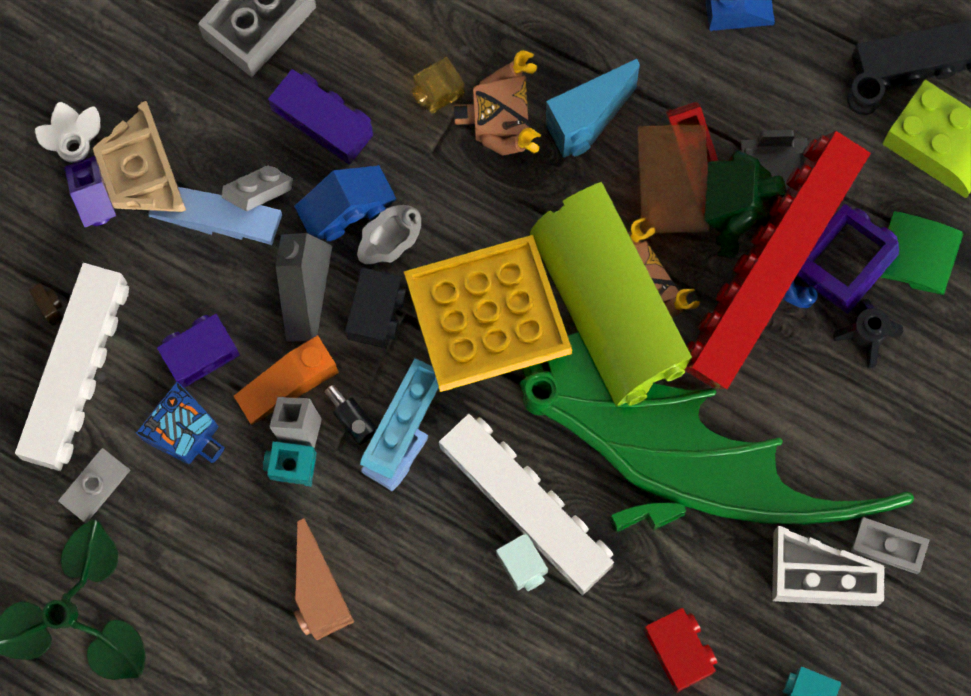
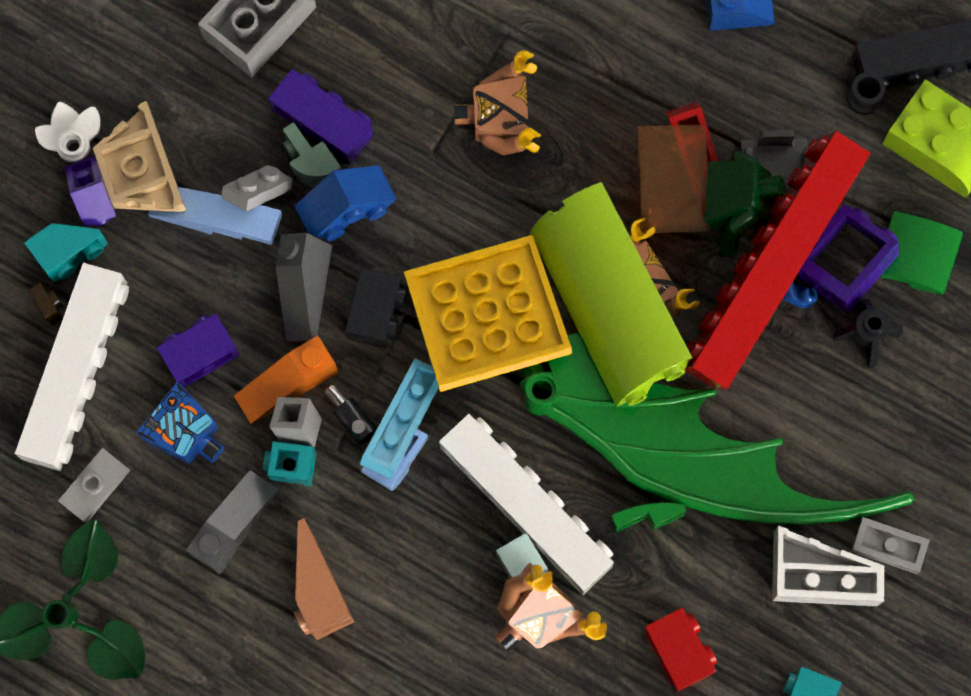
(65, 247): none -> teal slope
(231, 522): none -> dark grey slope
(311, 163): none -> sand green brick
(389, 234): light grey arm -> none
(438, 85): clear yellow brick -> none
(542, 611): none -> nougat torso
(585, 111): dark azure slope -> none

